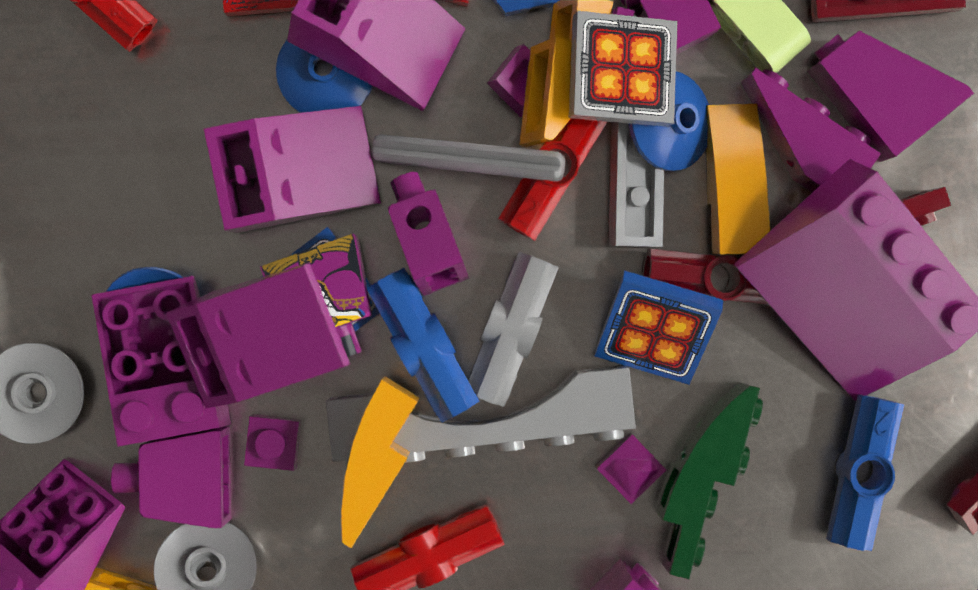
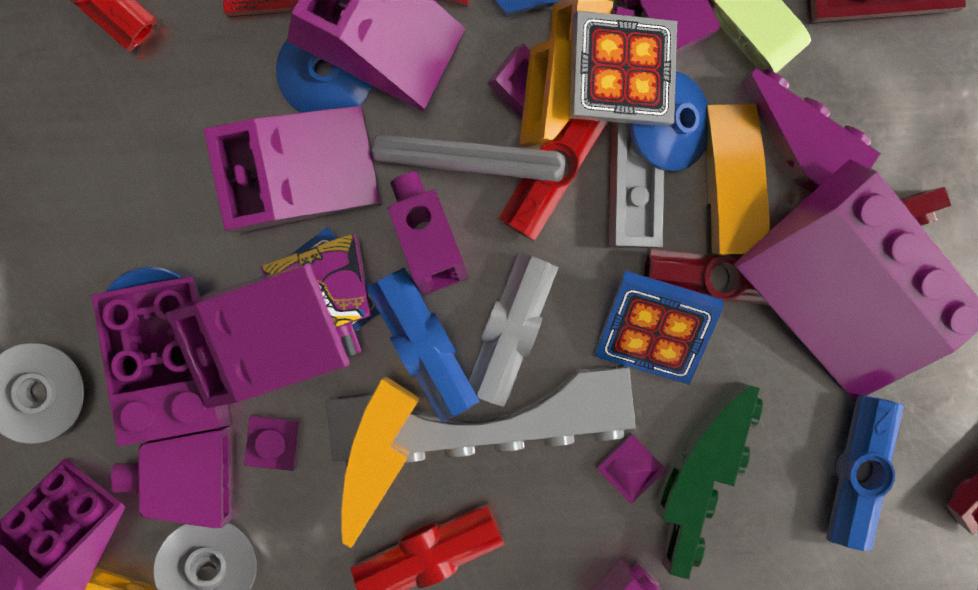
(885, 91): magenta slope -> none

